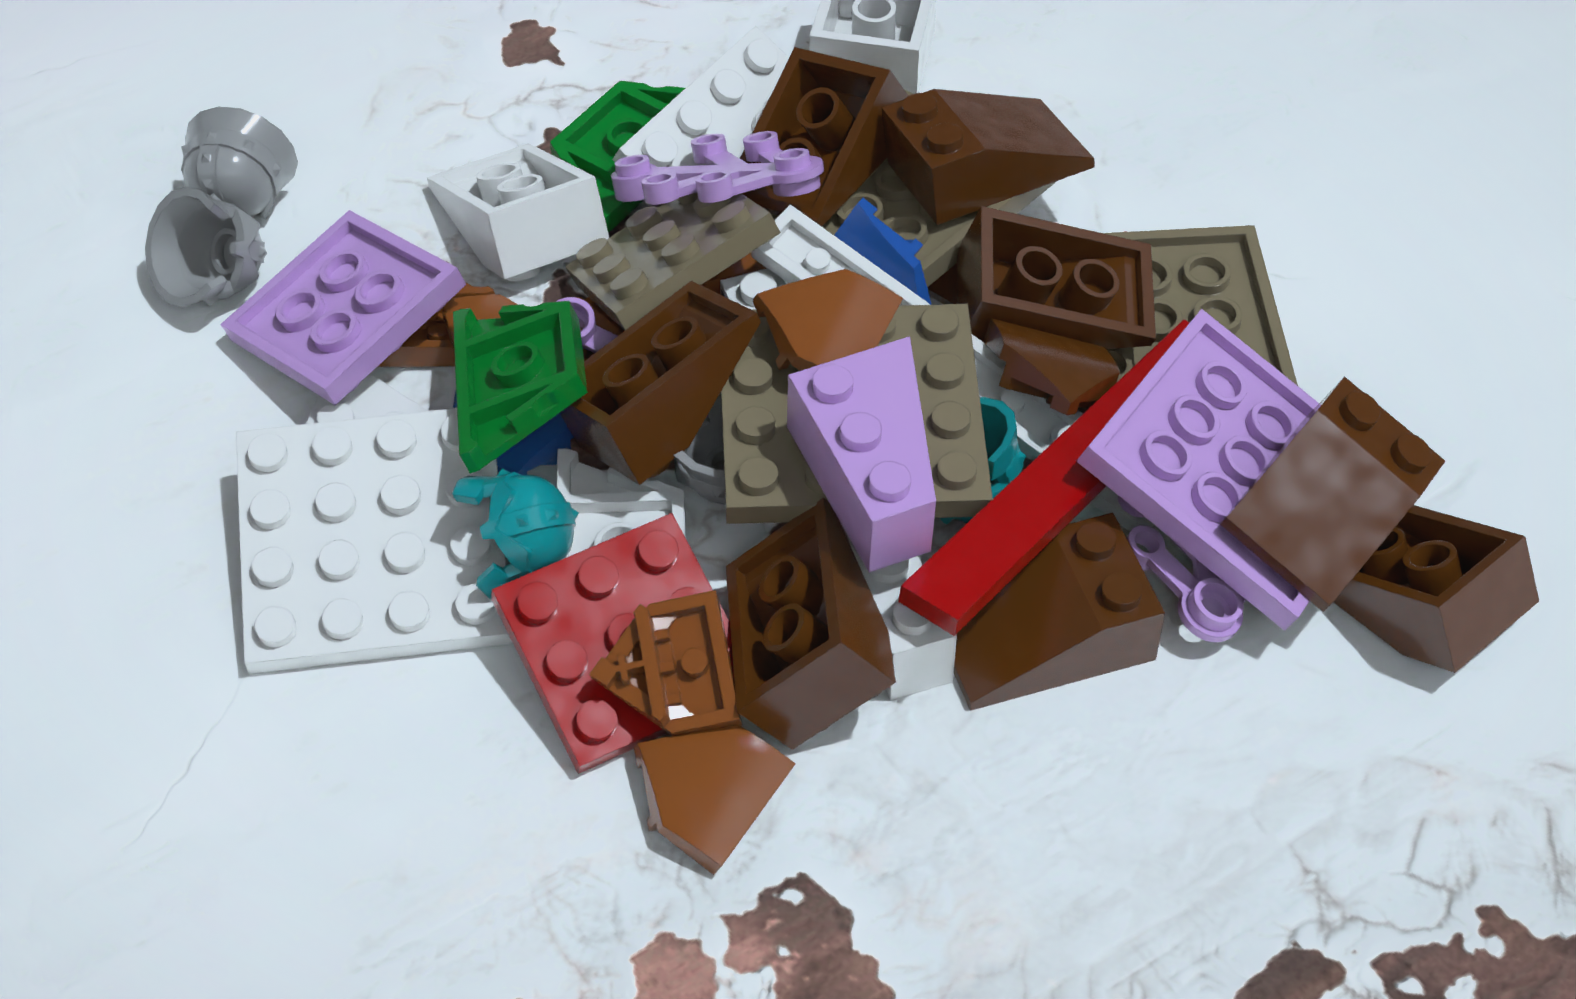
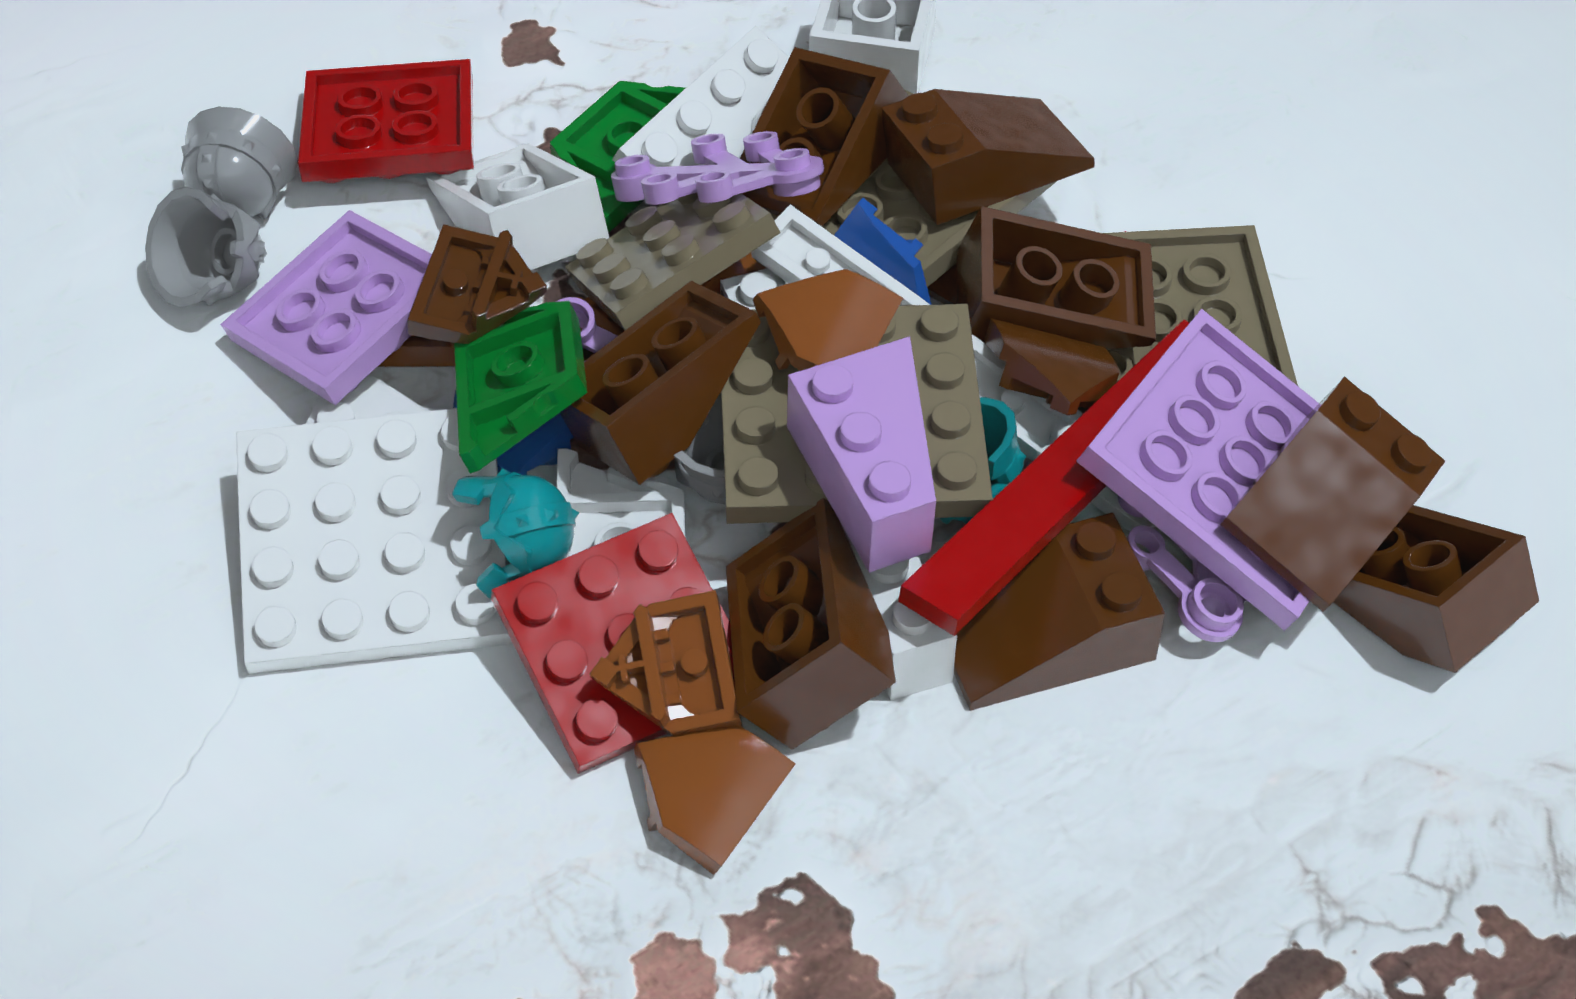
(387, 121): none -> red plate
(472, 286): none -> reddish brown slope

